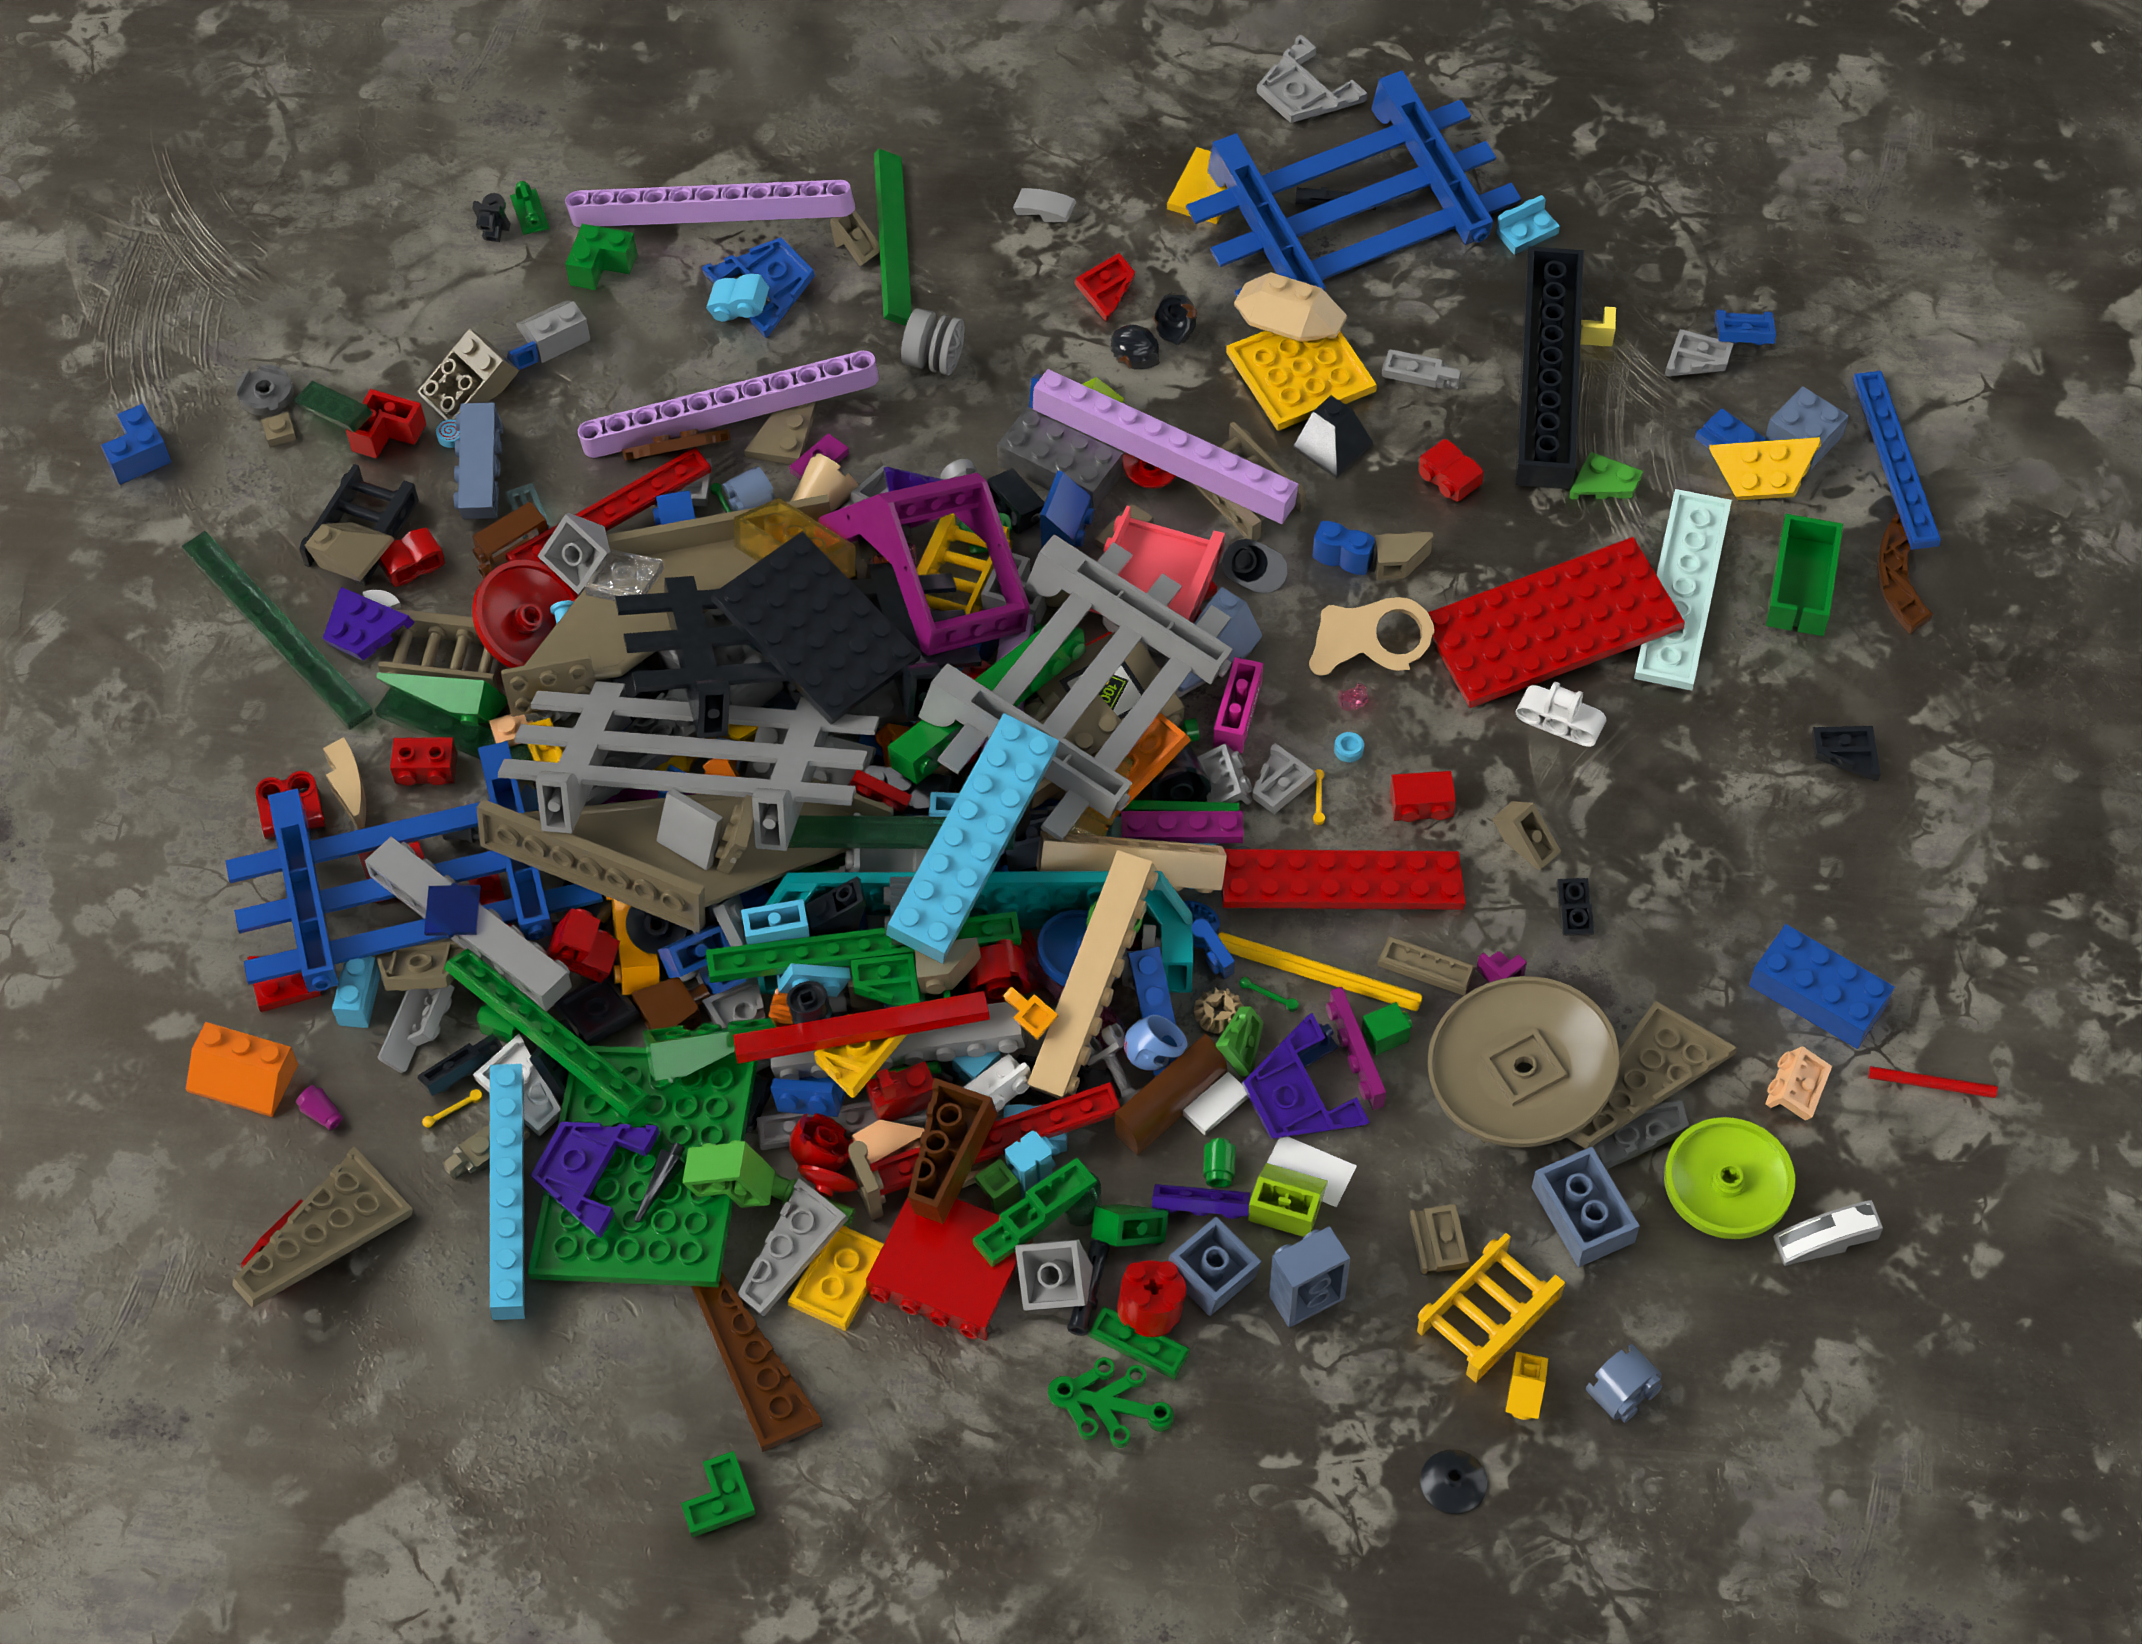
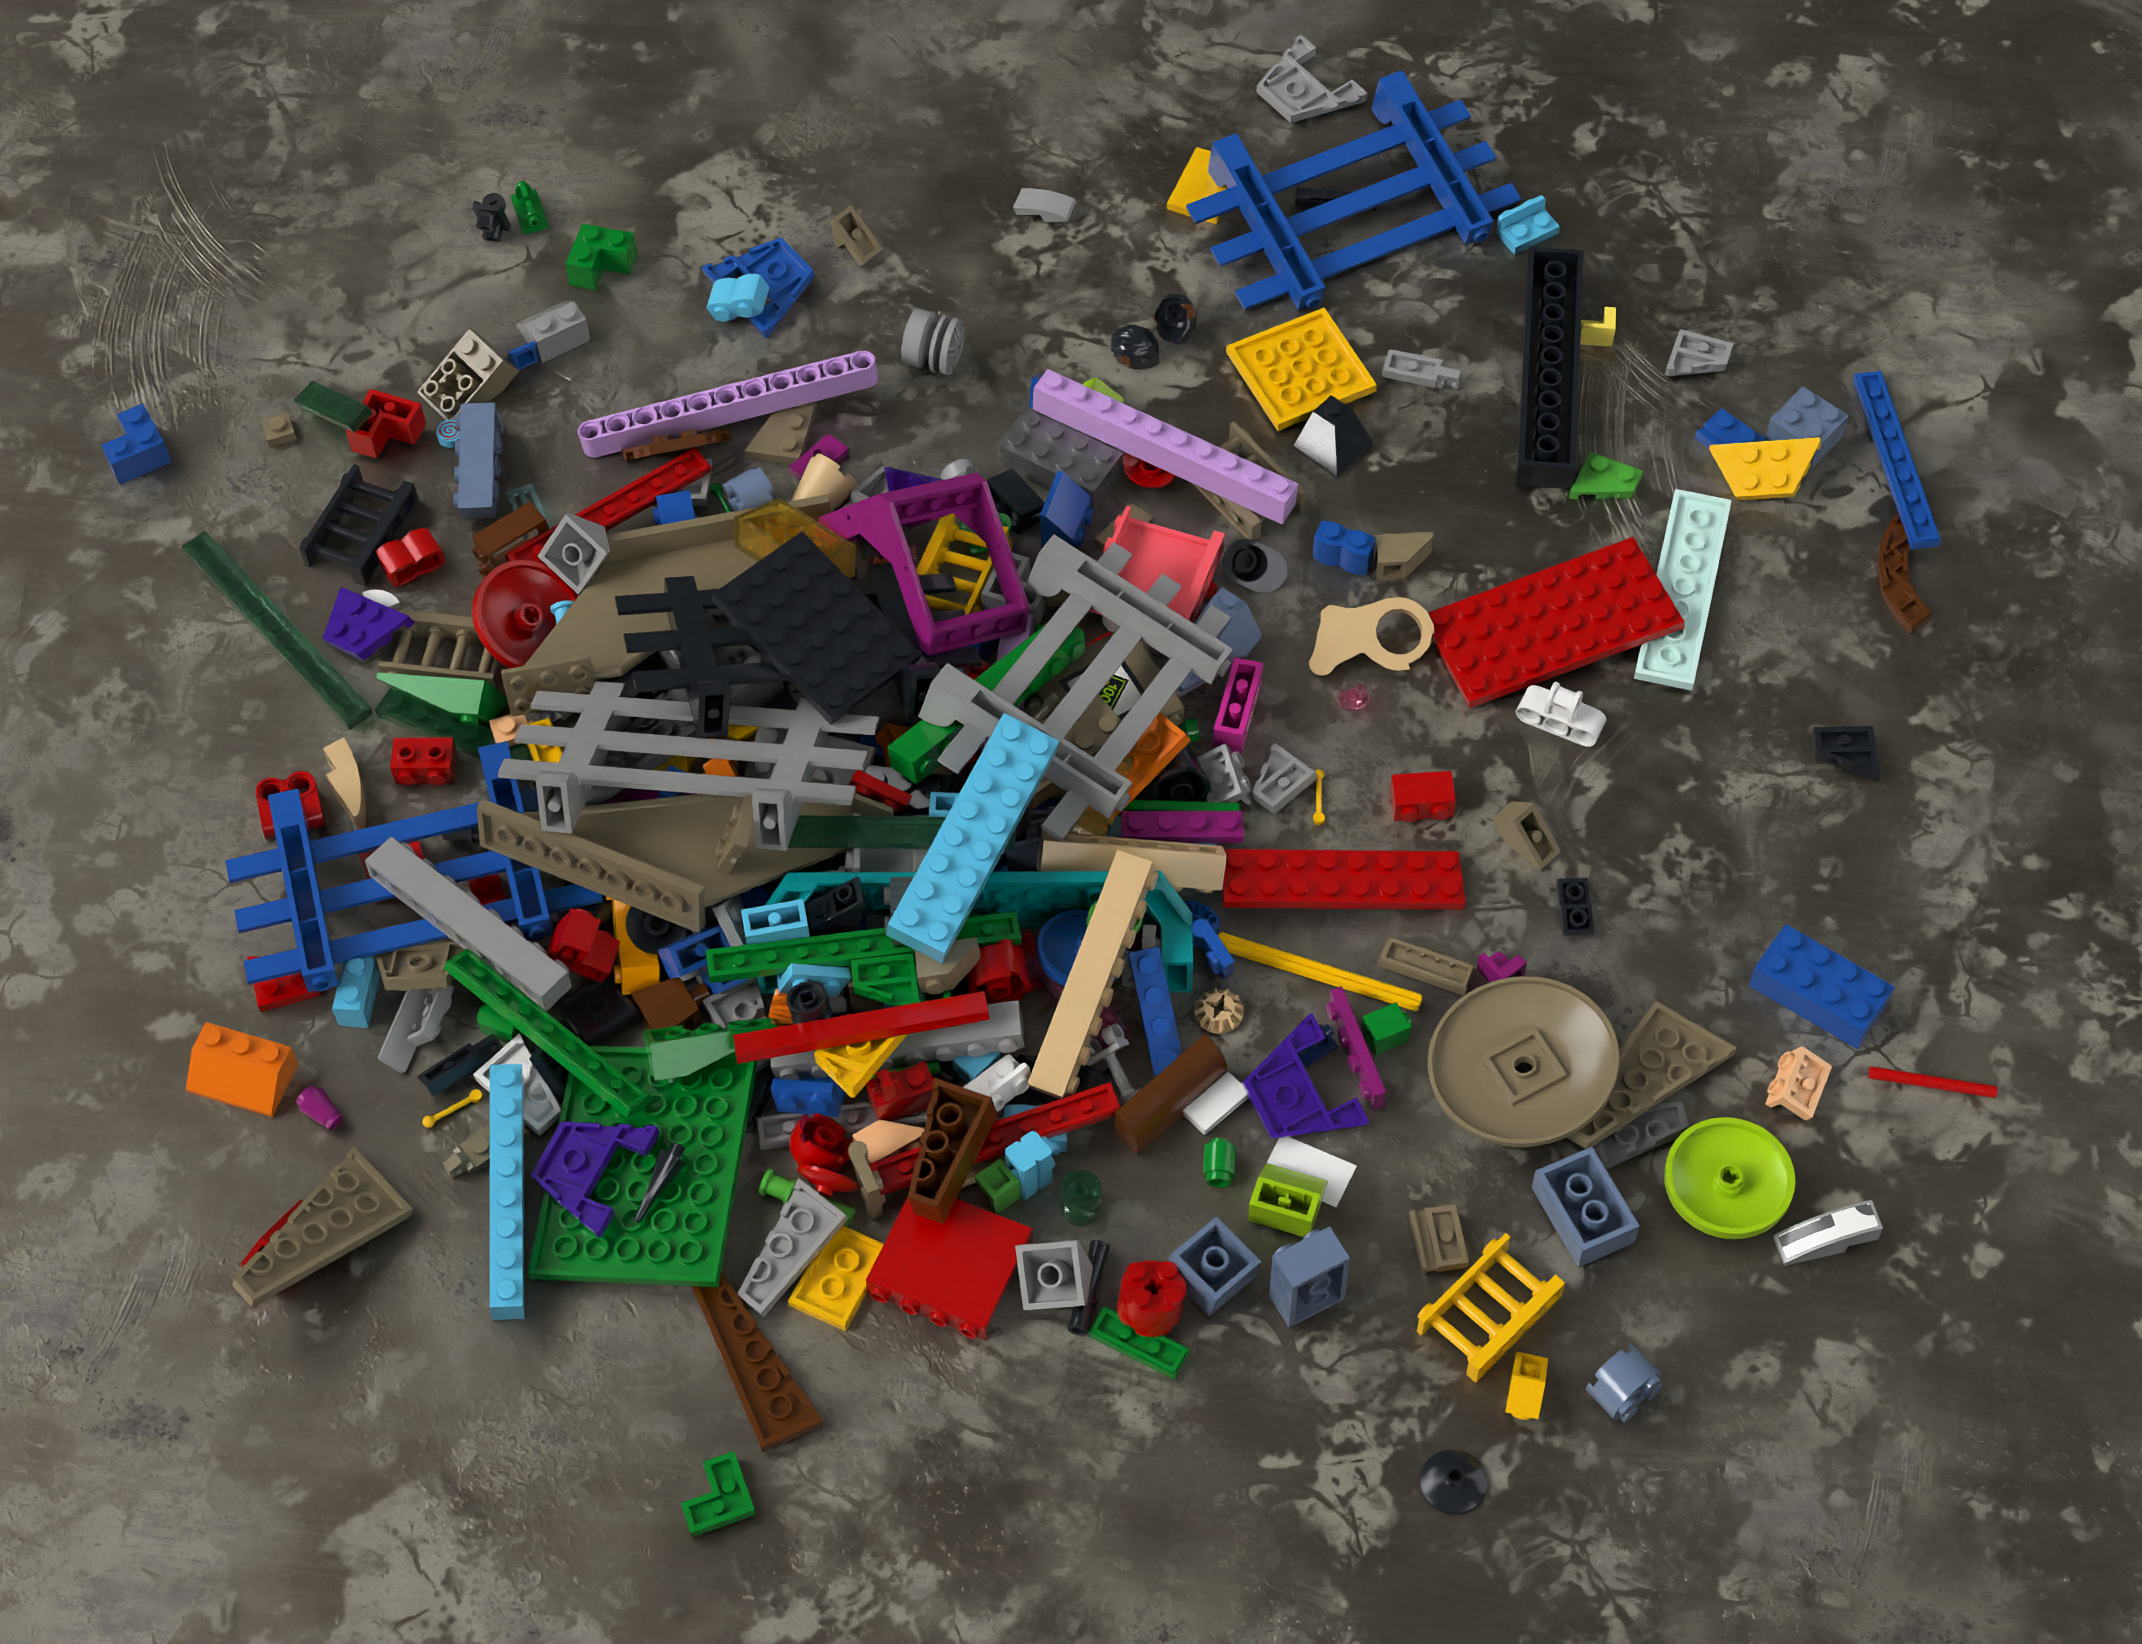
(266, 403): flat silver plate -> none
(347, 548): dark tan slope -> none
(452, 910): clear blue piece -> none
(624, 575): clear plate -> none
(689, 829): light grey tile -> none
(711, 203): lavender beam -> none
(731, 1171): bright green brick -> none
(892, 237): green tile -> none
(1032, 1014): light orange plate -> none
(1035, 1212): green slope -> none
(1106, 284): red wing -> none
(1106, 1401): green plant -> none
(1129, 1225): green slope -> none
(1145, 1045): medium blue helmet -> none
(1201, 1201): dark purple plate -> none
(1241, 1040): bright green wing -> none
(1289, 308): tan wedge -> none
(1291, 1004): green hinge -> none
(1349, 747): medium azure tile -> none
(1450, 470): red brick -> none
(1745, 327): blue plate -> none
(1804, 574): green piece -> none

